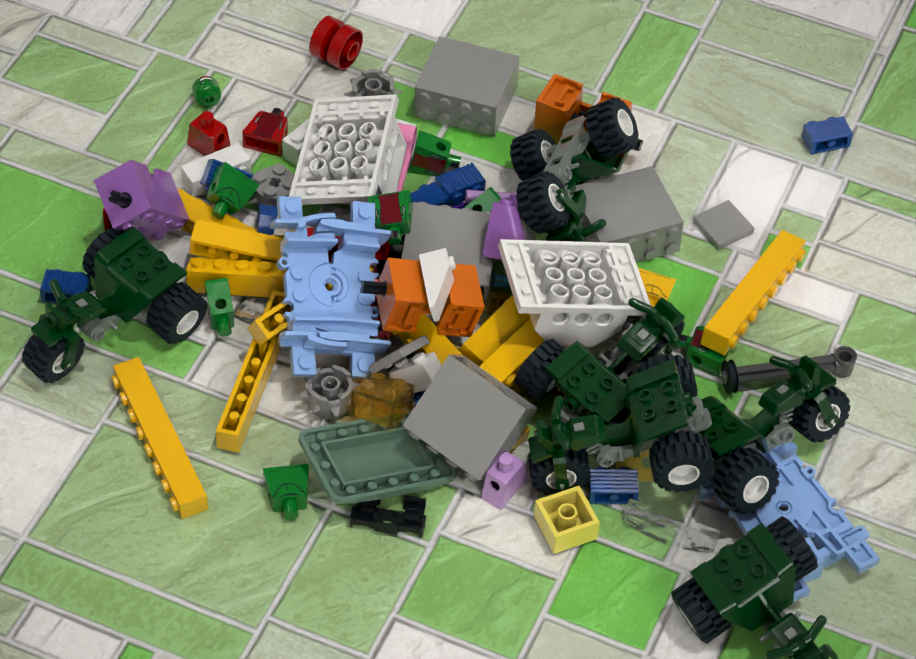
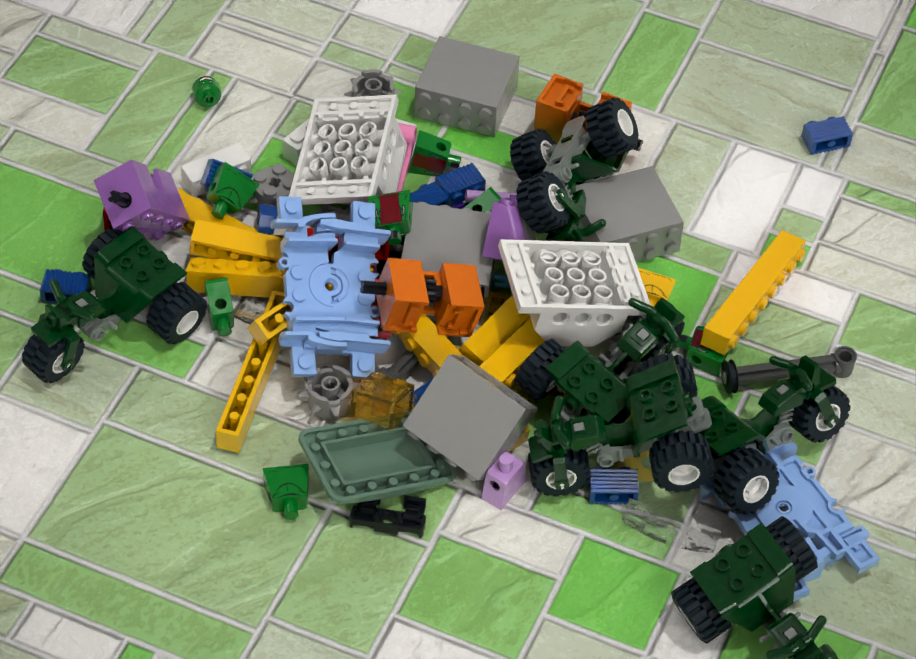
(160, 438): yellow brick -> none
(207, 134): red torso -> none
(266, 132): red torso -> none
(336, 42): red wheel -> none
(398, 354): light grey tile -> none
(417, 370): white brick -> none
(438, 278): white slope -> none
(566, 519): light yellow brick -> none
(723, 224): light grey tile -> none

